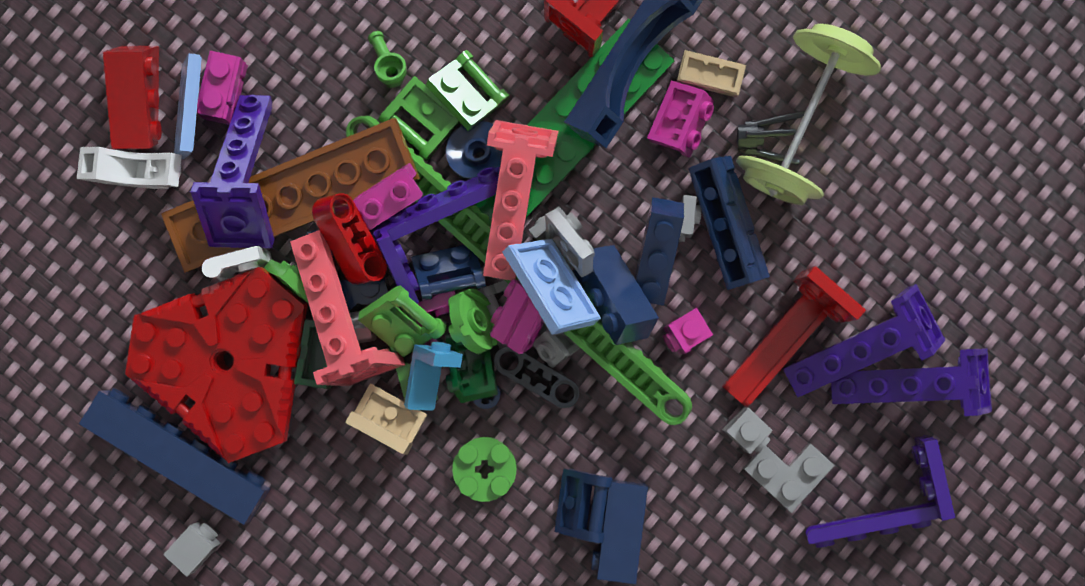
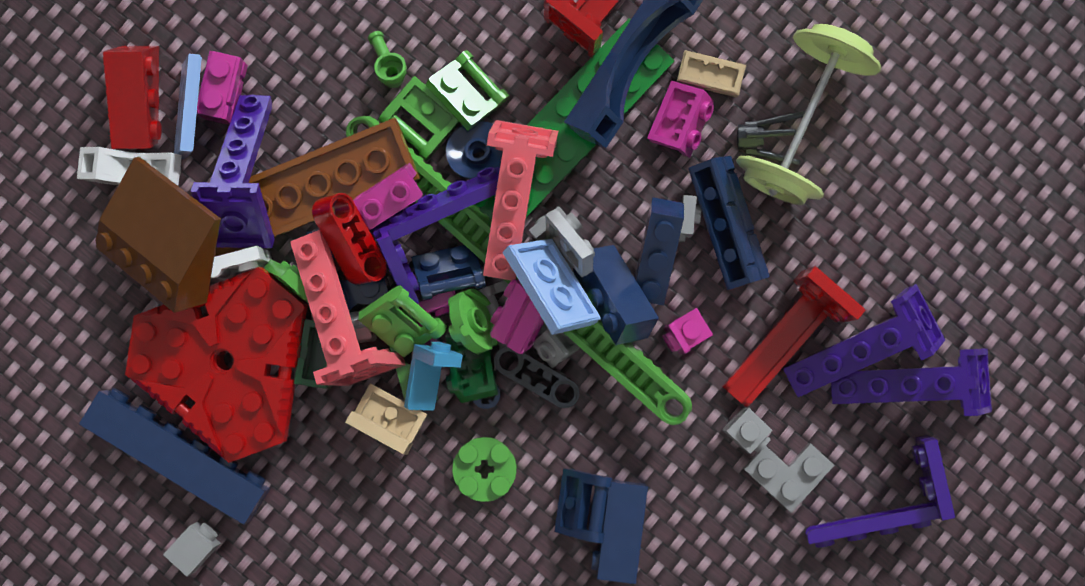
(160, 236): none -> reddish brown slope

